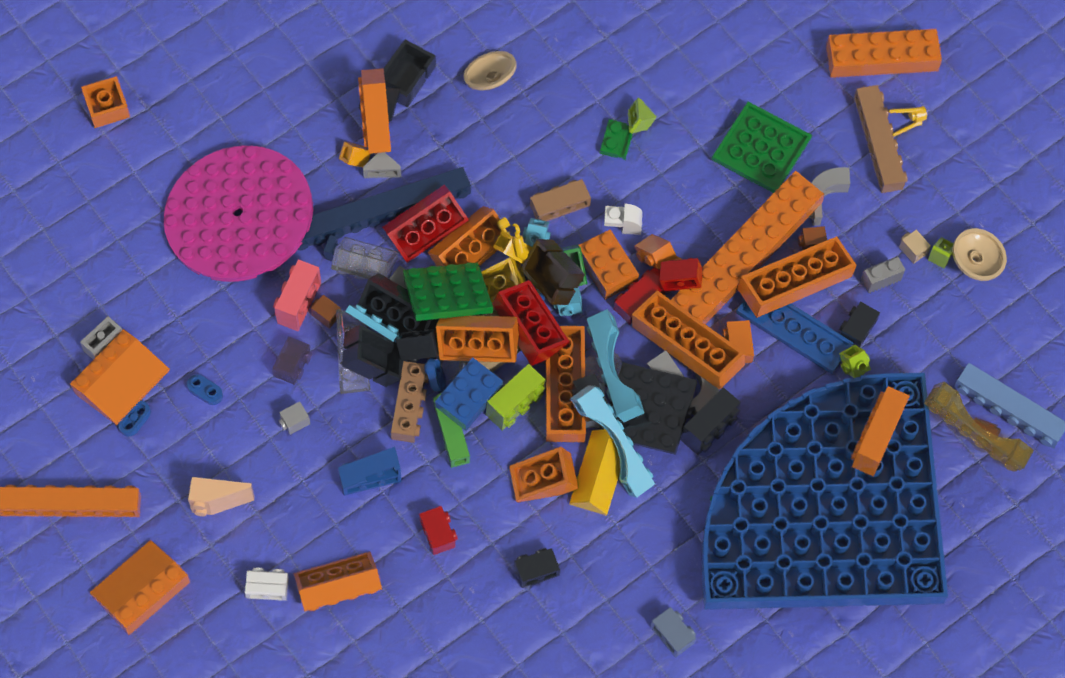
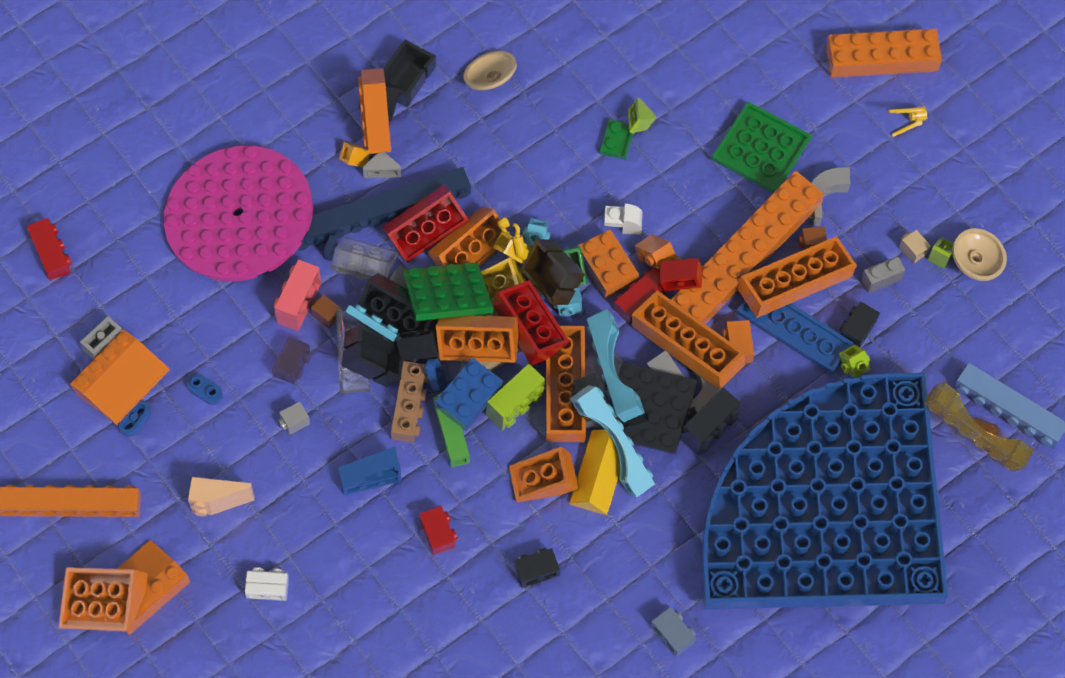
(50, 248): none -> red brick
(101, 598): none -> orange slope
(105, 102): orange brick -> none
(337, 581): orange slope -> none
(560, 200): medium nougat brick -> none
(879, 430): orange brick -> none
(880, 139): medium nougat brick -> none

